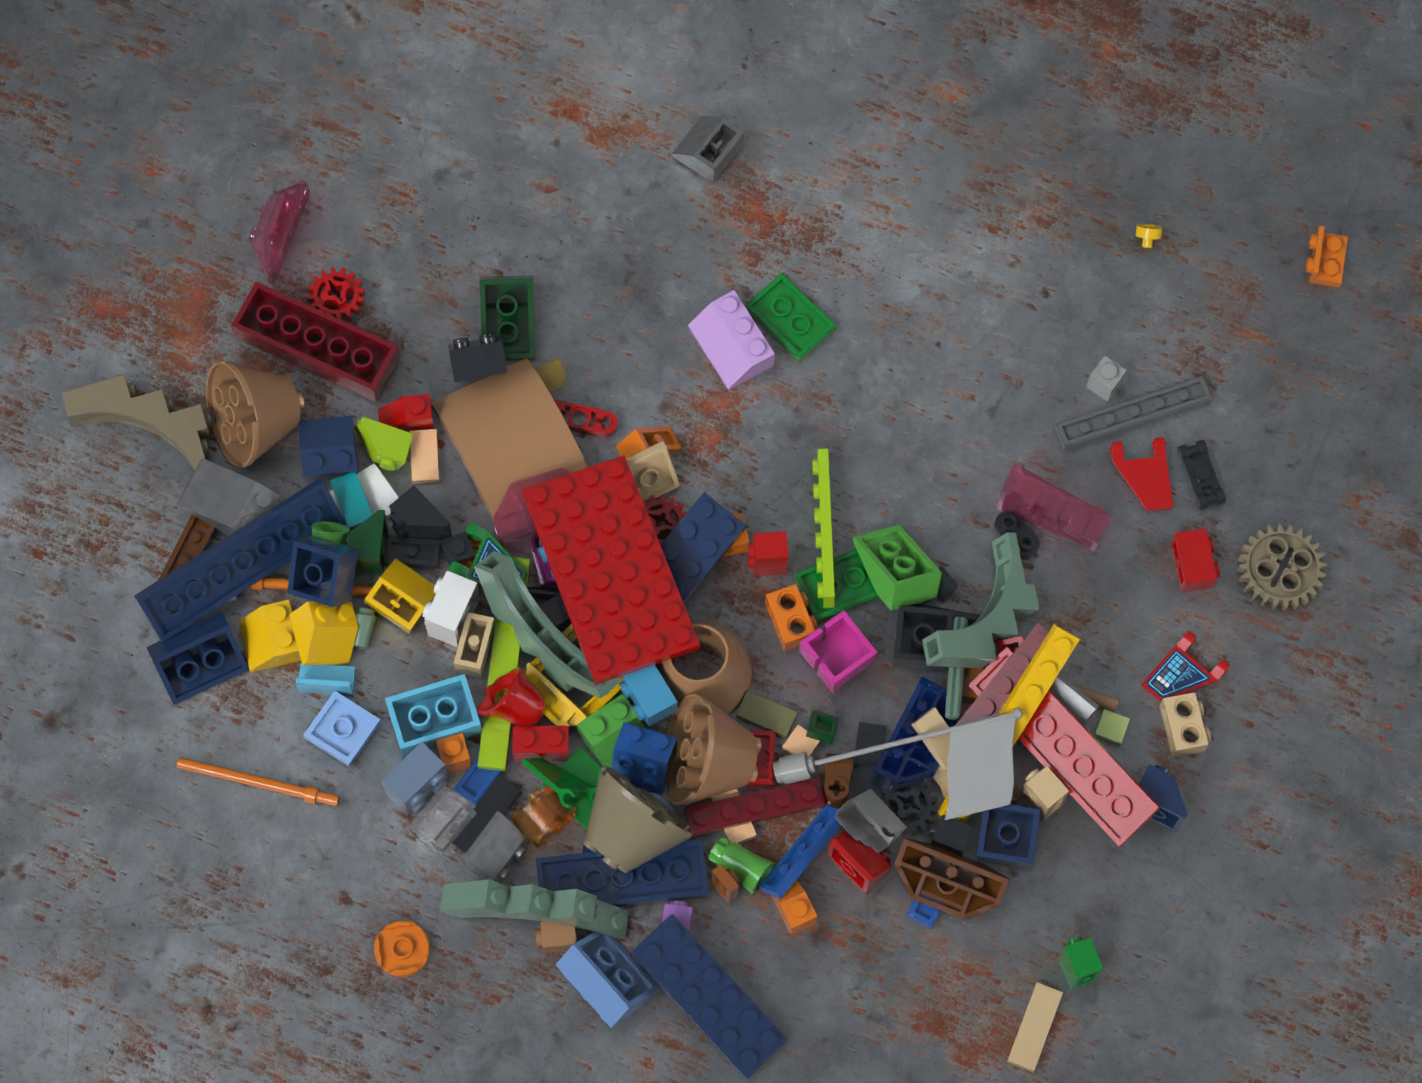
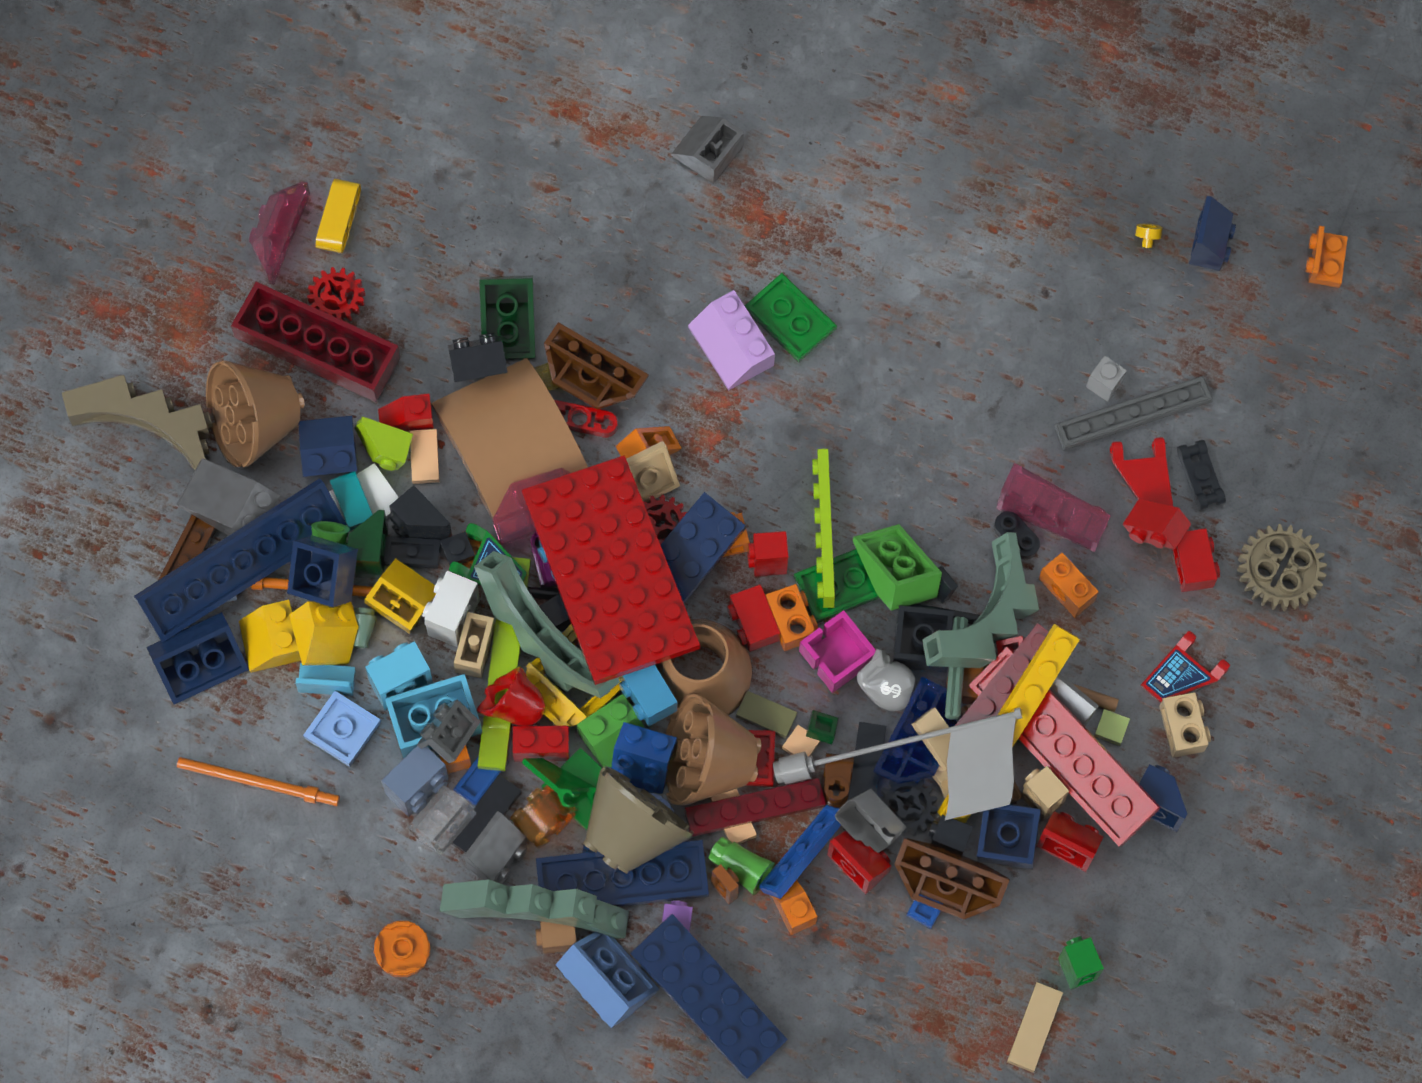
(338, 215): none -> yellow beam
(398, 672): none -> medium azure brick
(449, 730): none -> dark grey bracket
(590, 370): none -> reddish brown wedge
(754, 618): none -> red brick
(886, 682): none -> light grey piece
(1068, 585): none -> orange brick
(1070, 840): none -> red slope
(1156, 524): none -> red brick
(1212, 235): none -> dark blue slope

